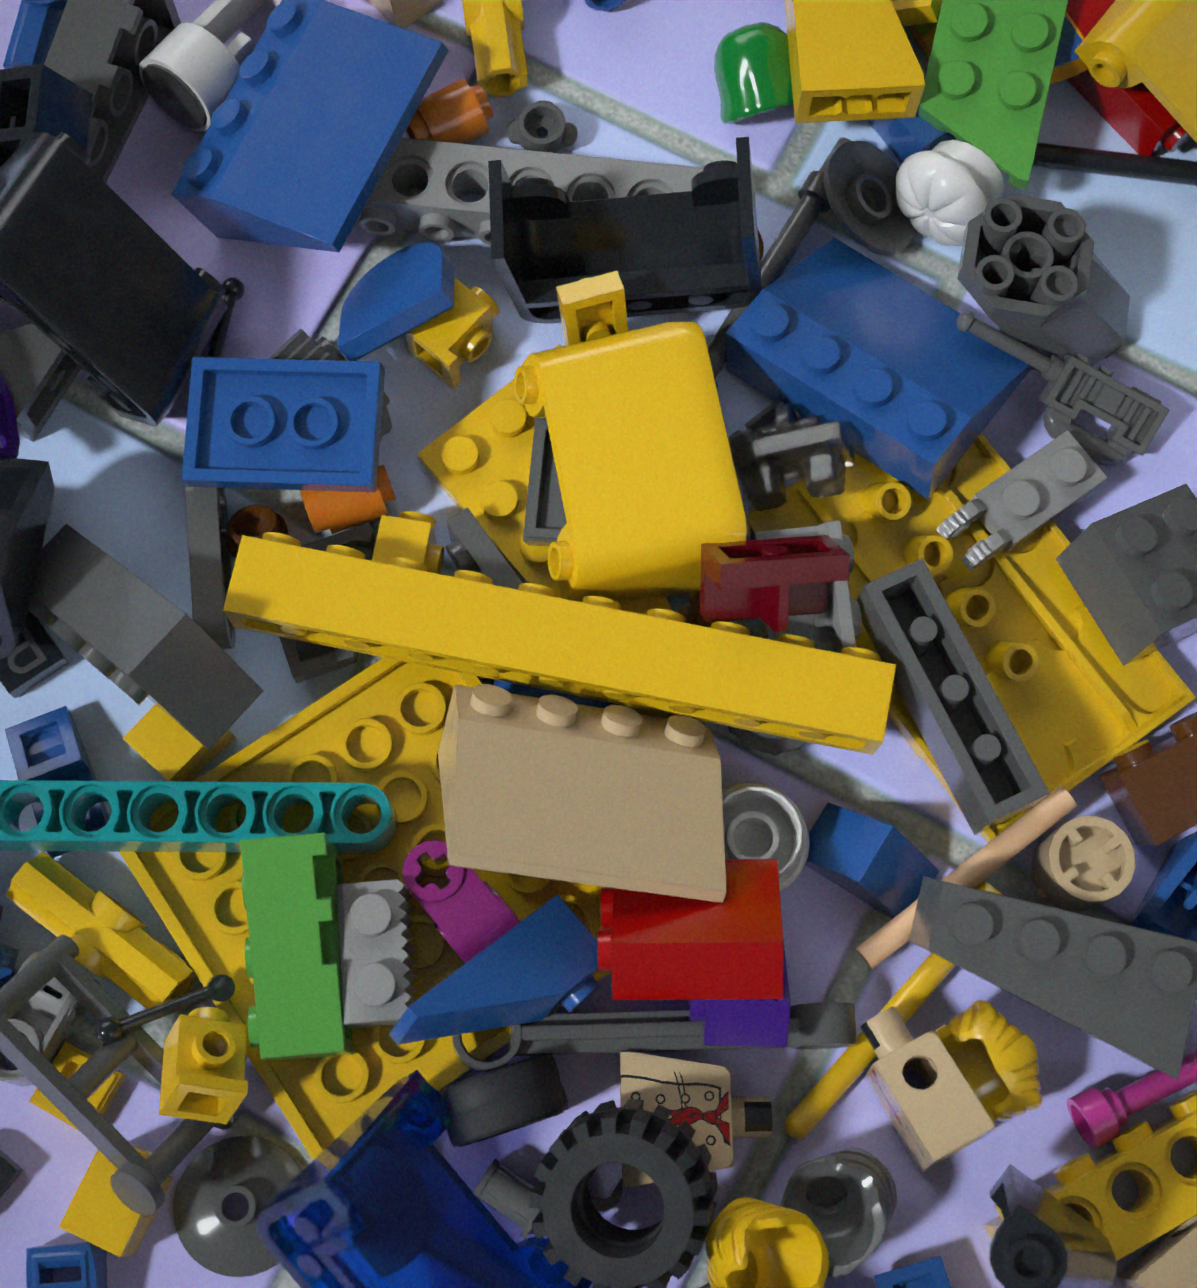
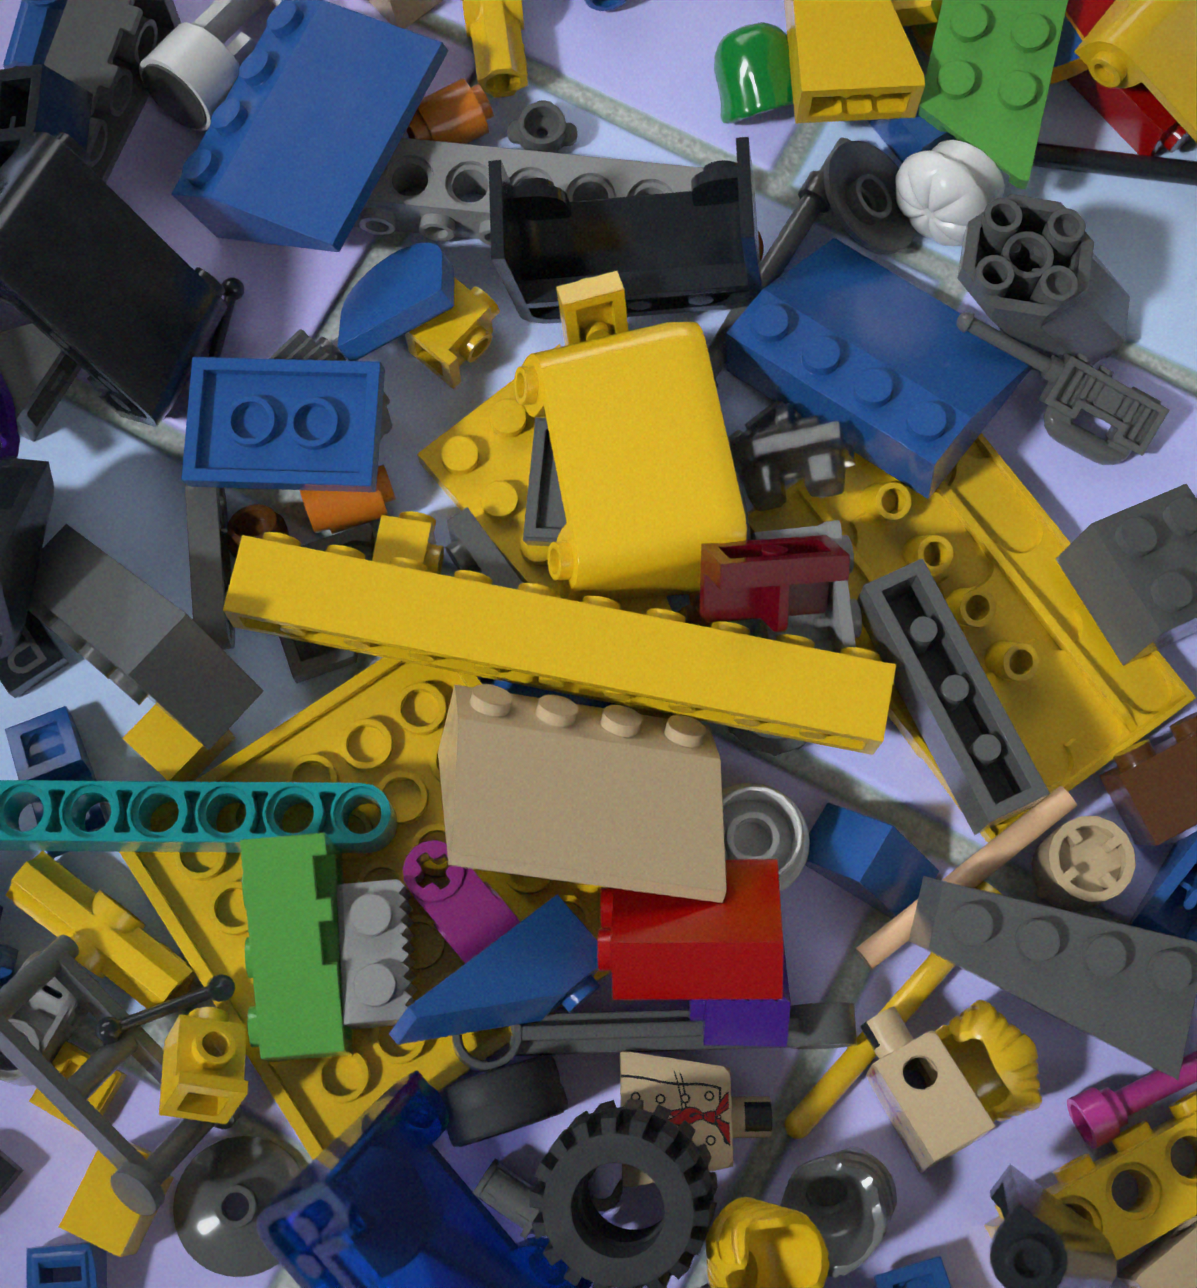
(1026, 498): light grey hinge -> none

